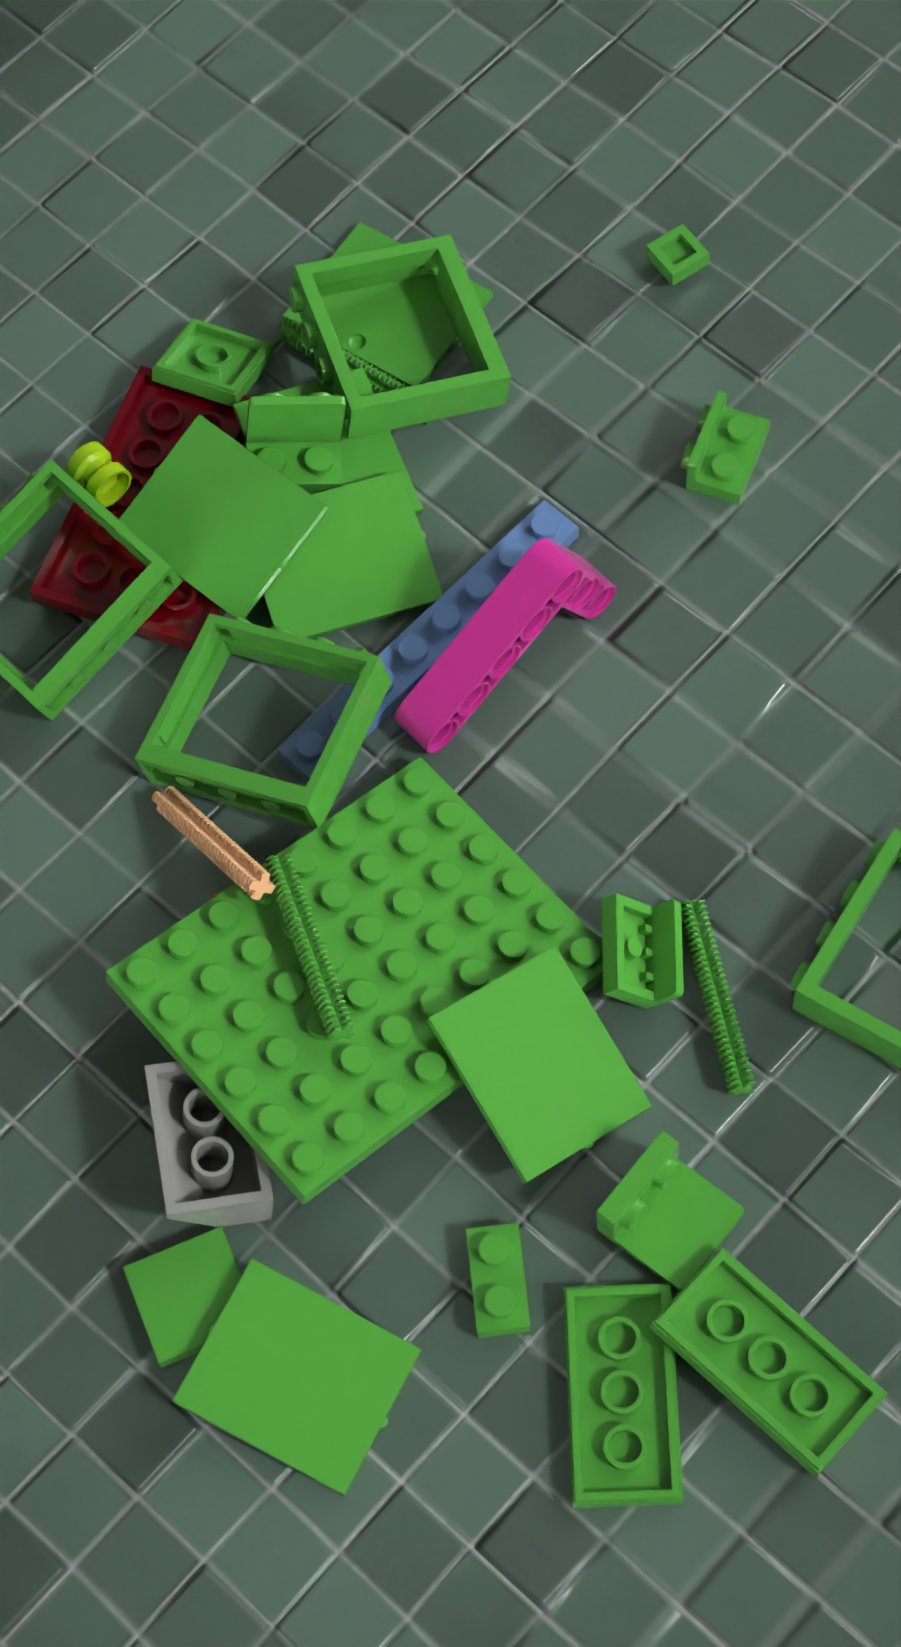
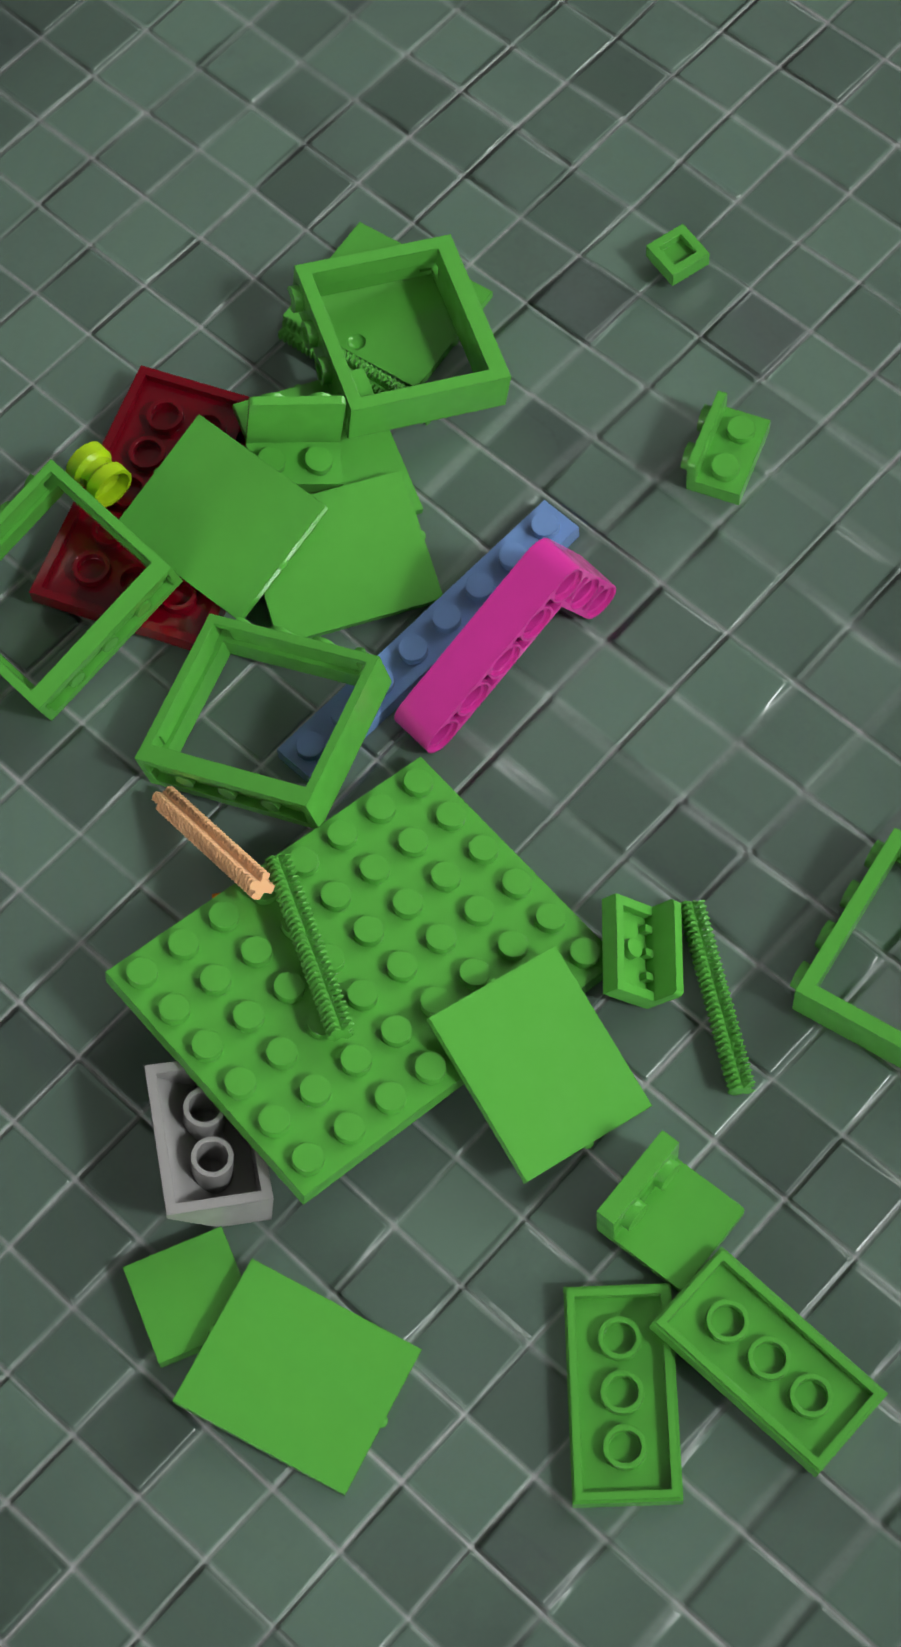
(213, 362): bright green tile -> none
(498, 1280): bright green plate -> none

